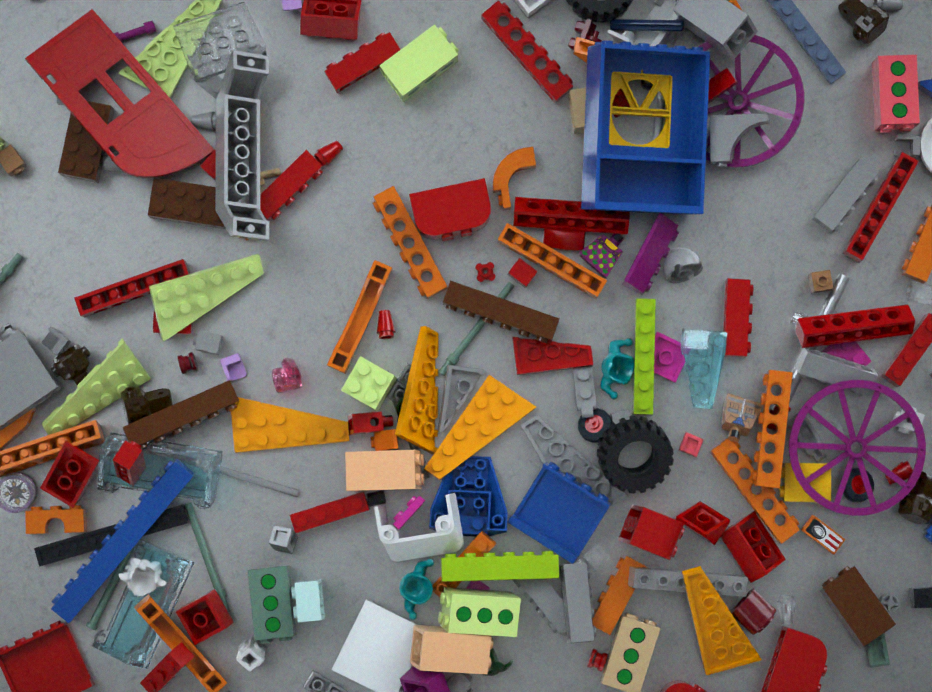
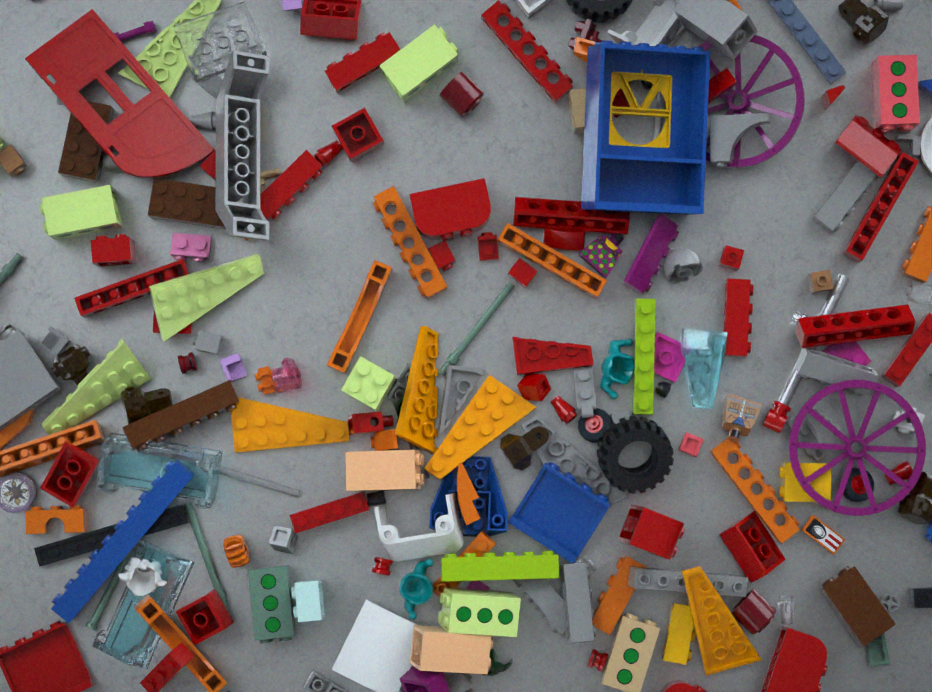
(81, 212): none -> yellowish green brick
(113, 251): none -> red brick
(129, 462): red brick -> none
(191, 246): none -> bright pink bracket
(236, 551): none -> orange gear
(251, 653): white brick -> none
(265, 376): none -> orange piece
(357, 134): none -> red brick
(382, 566): none -> red wheel
(385, 325): red cone -> none
(402, 517): dark pink plate -> none
(442, 256): none -> red brick
(462, 94): none -> dark red piece
(466, 495): none -> orange slope
(481, 275): red plate -> none
(488, 246): none -> red bracket
(500, 311): reddish brown brick -> none
(511, 164): orange arch -> none
(519, 448): none -> dark brown piece
(534, 387): none -> red panel
(564, 410): none -> red cone
(646, 25): dark blue axle -> none
(664, 390): none -> black hinge
(679, 635): none -> yellow brick
(704, 522): red slope -> none
(731, 258): none -> red brick
(783, 380): orange brick -> none
(830, 96): none -> red slope
(868, 145): none -> slope

